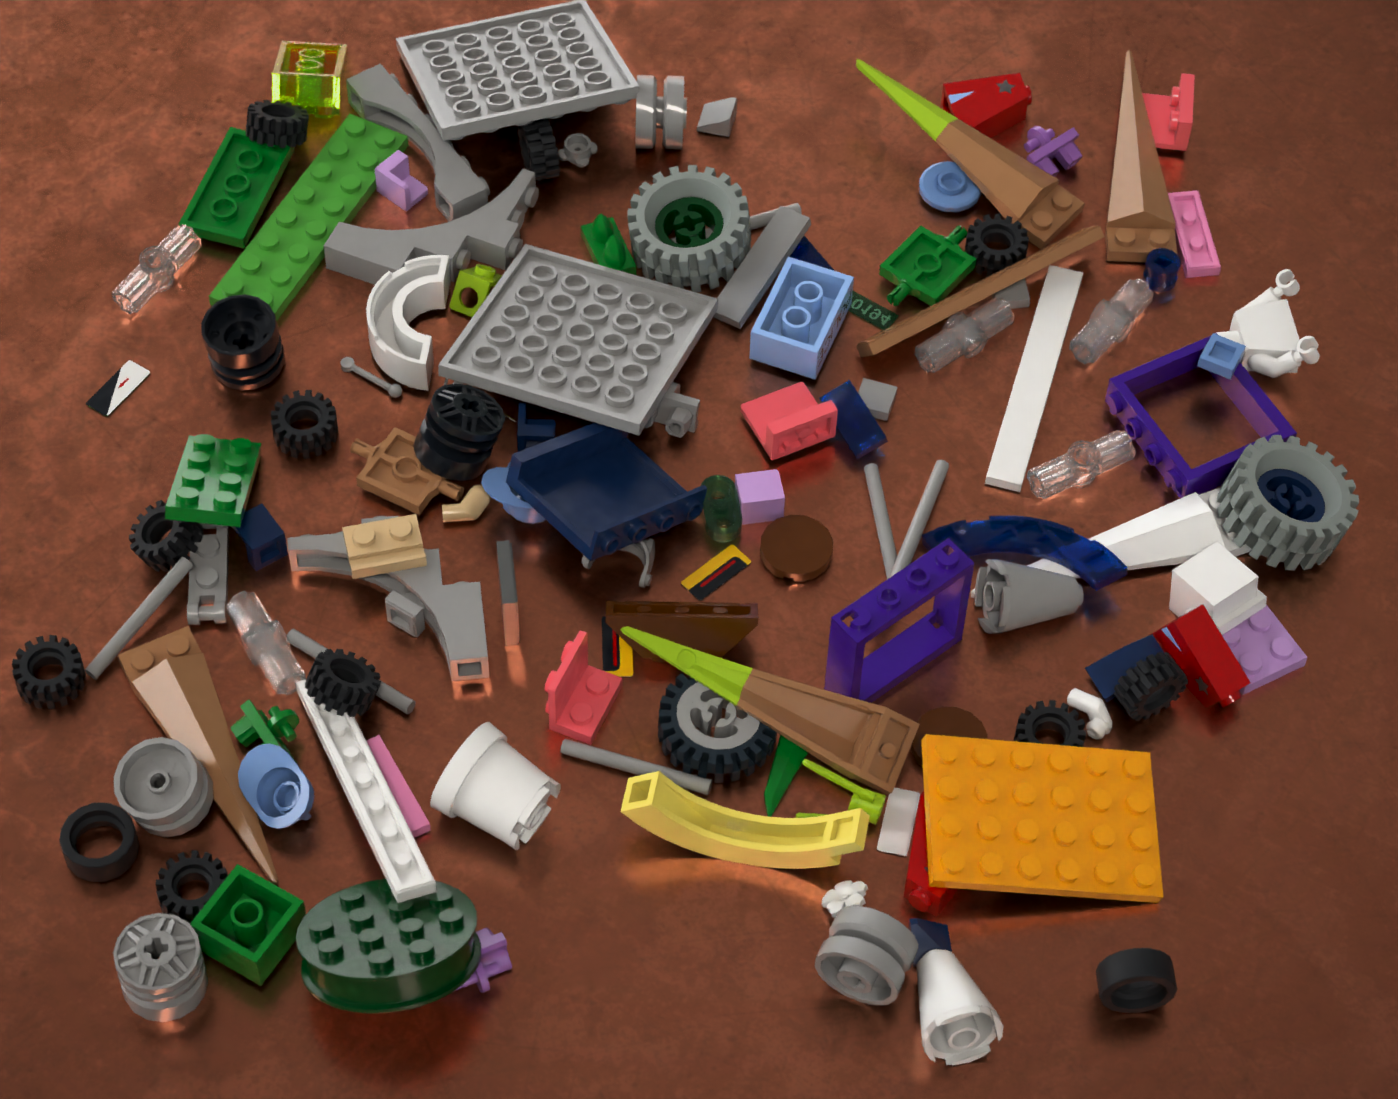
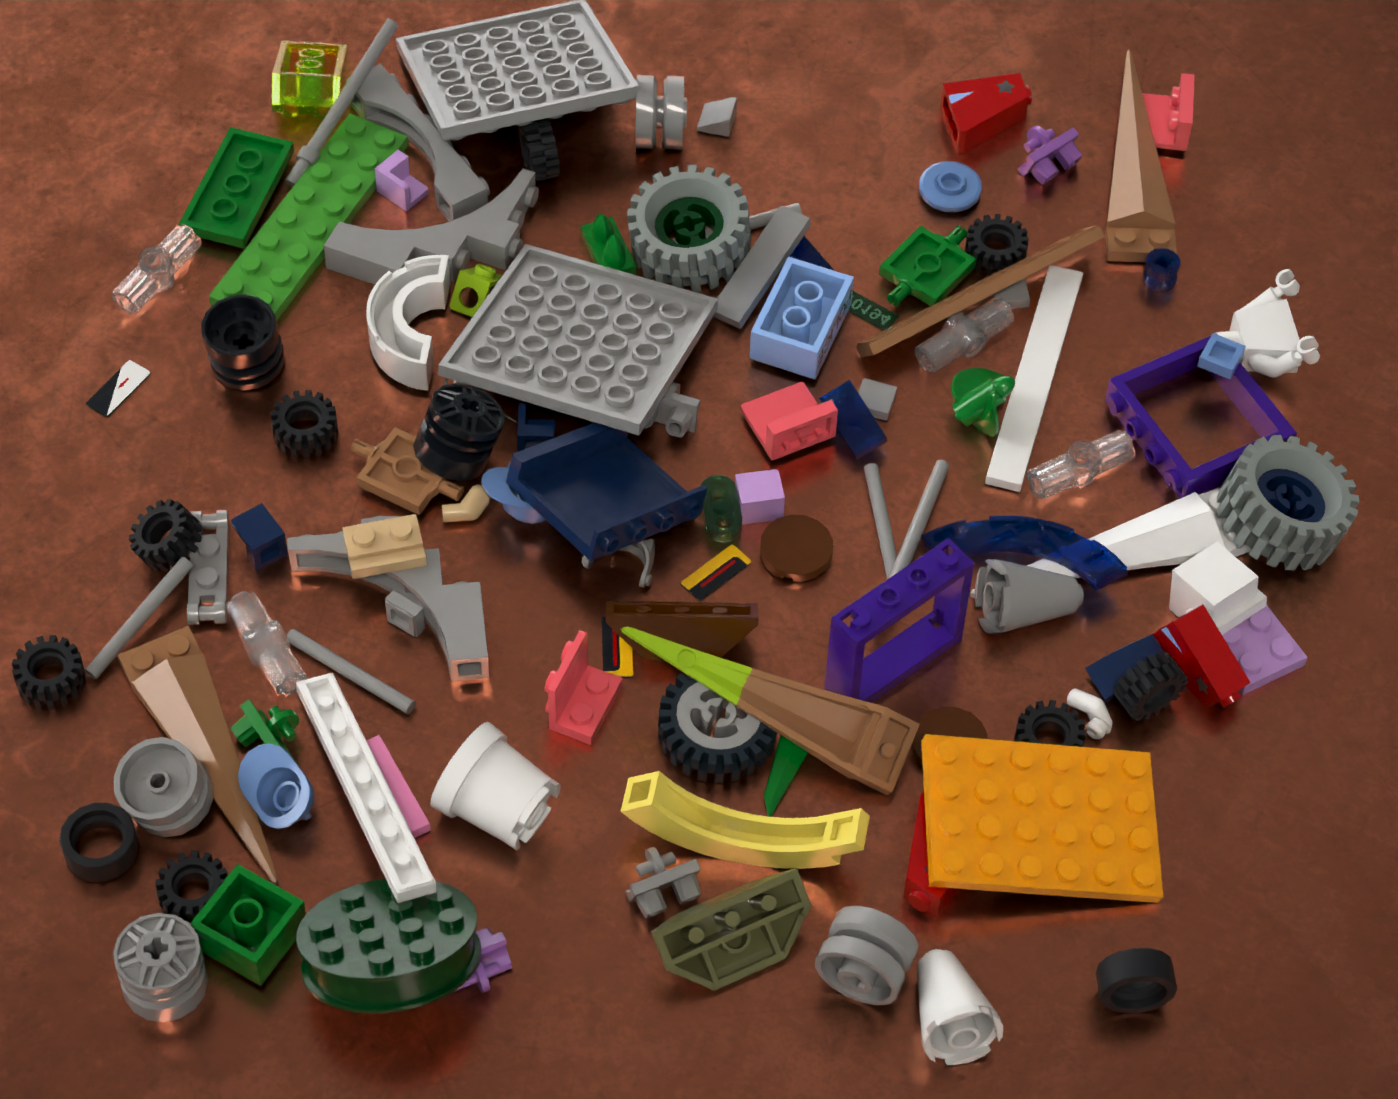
(213, 480): green plate -> none
(277, 123): black tyre -> none
(309, 153): none -> light grey bar
(342, 682): black tyre -> none
(348, 365): light grey hinge -> none
(508, 592): dark grey tile -> none
(577, 149): light grey plate -> none
(633, 765): light grey bar -> none
(647, 891): none -> light grey hips
(735, 931): none -> olive wedge
(844, 895): white plant -> none
(862, 798): lime plant -> none
(898, 822): white sticker -> none
(929, 936): dark blue slope -> none
(977, 396): none -> green piece
(1001, 175): medium nougat plate -> none
(1111, 321): clear piece -> none
(1193, 235): bright pink tile -> none

